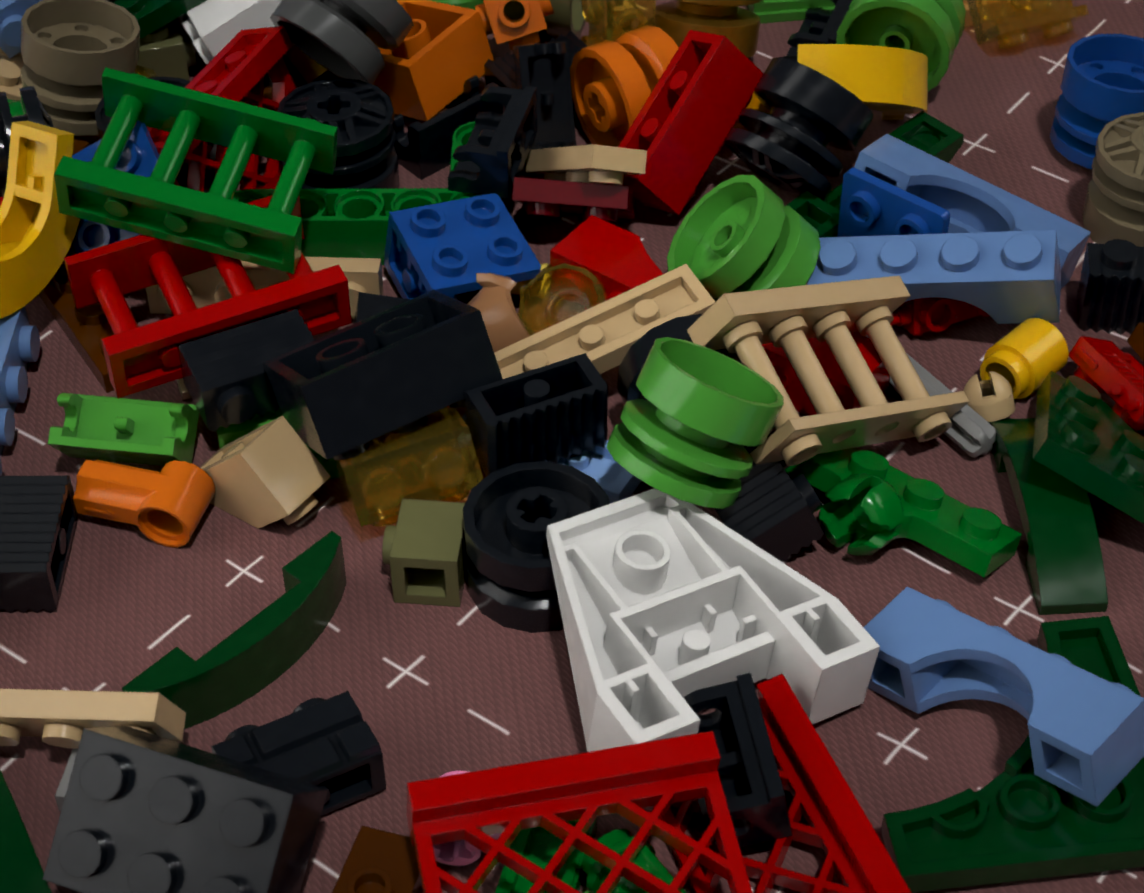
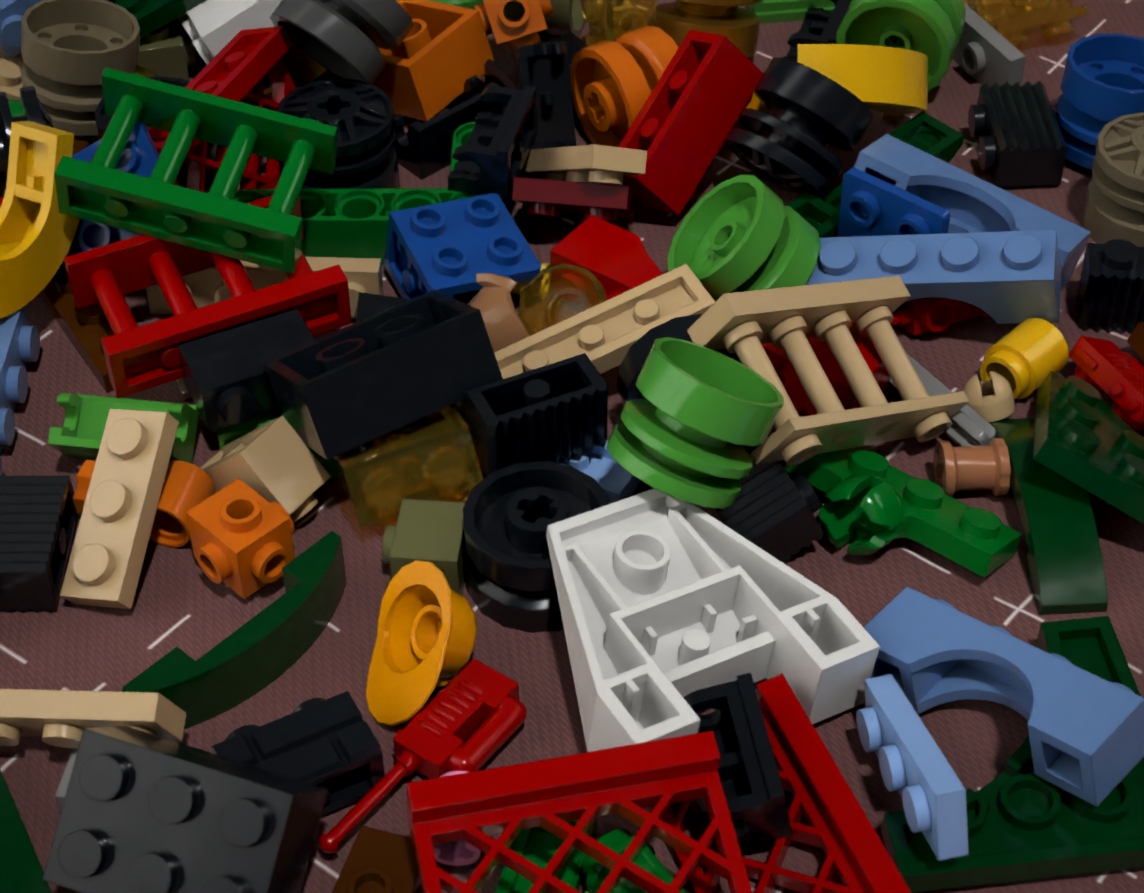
(120, 509): none -> tan plate
(241, 538): none -> orange brick
(420, 642): none -> light orange piece
(436, 736): none -> red piece
(914, 767): none -> light blue plate
(972, 467): none -> nougat bush
(987, 53): none -> light grey plate
(1018, 135): none -> black brick

